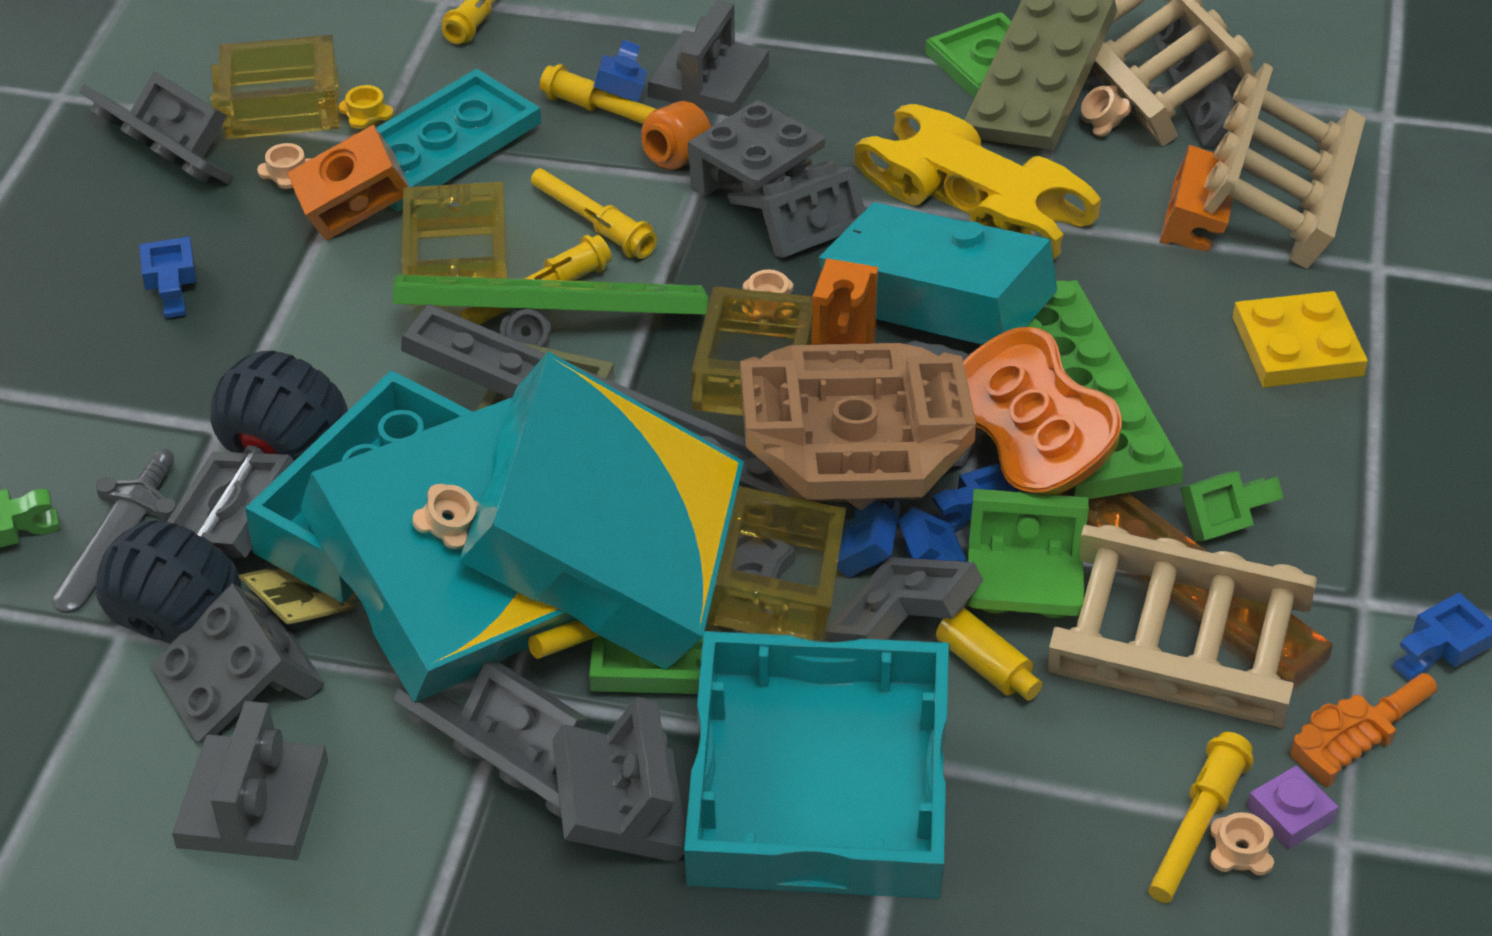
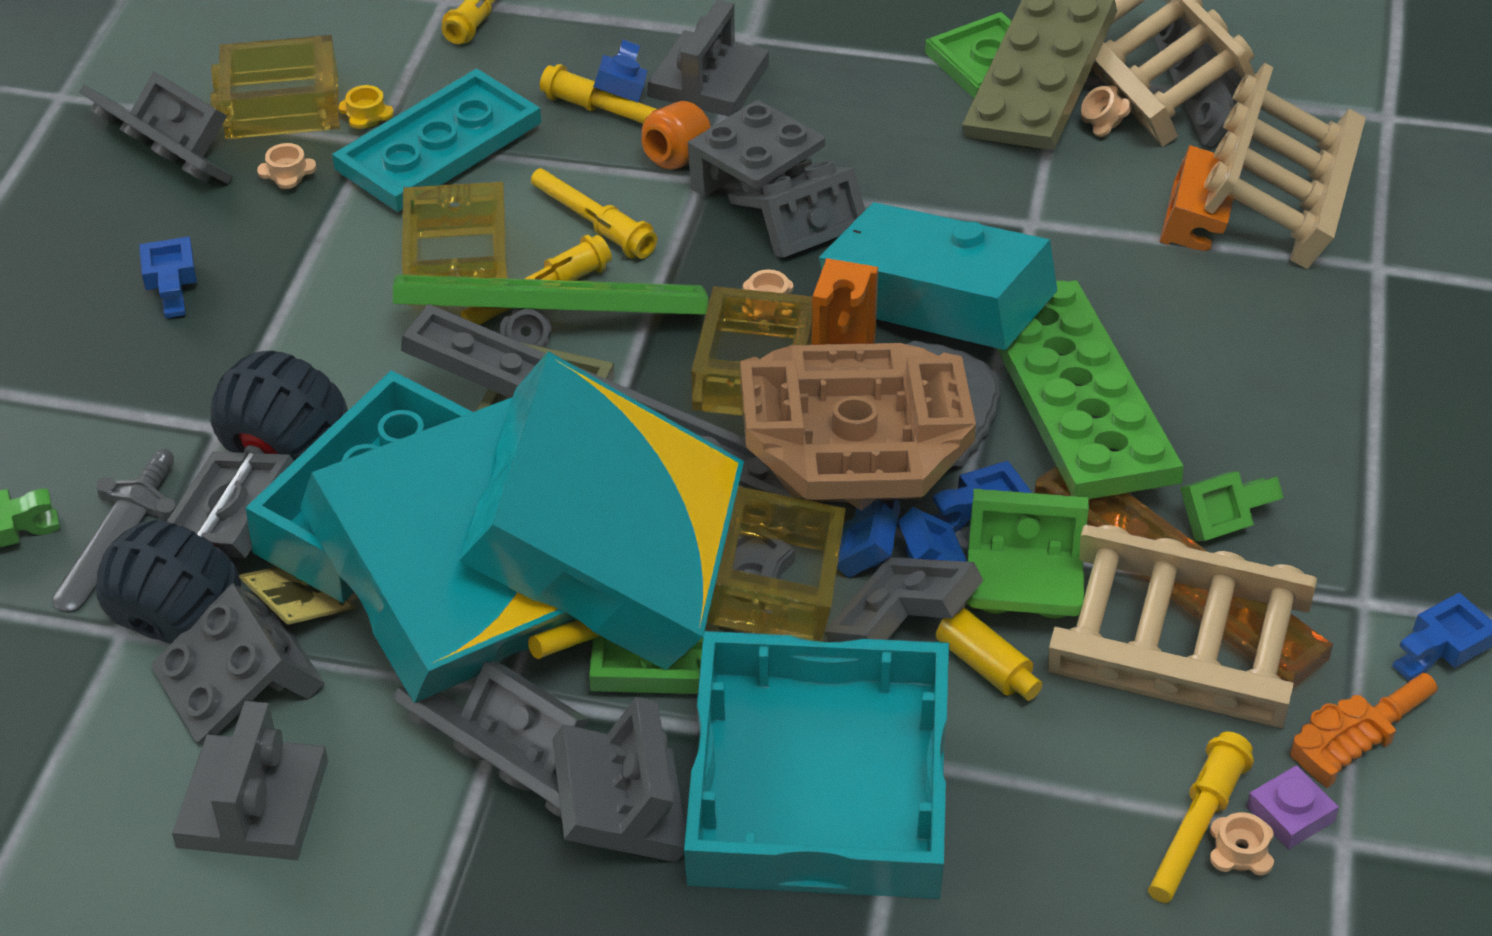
(348, 182): orange brick -> none
(448, 500): light nougat plate -> none
(953, 167): yellow piece -> none
(1040, 419): orange plate -> none
(1299, 339): yellow plate -> none

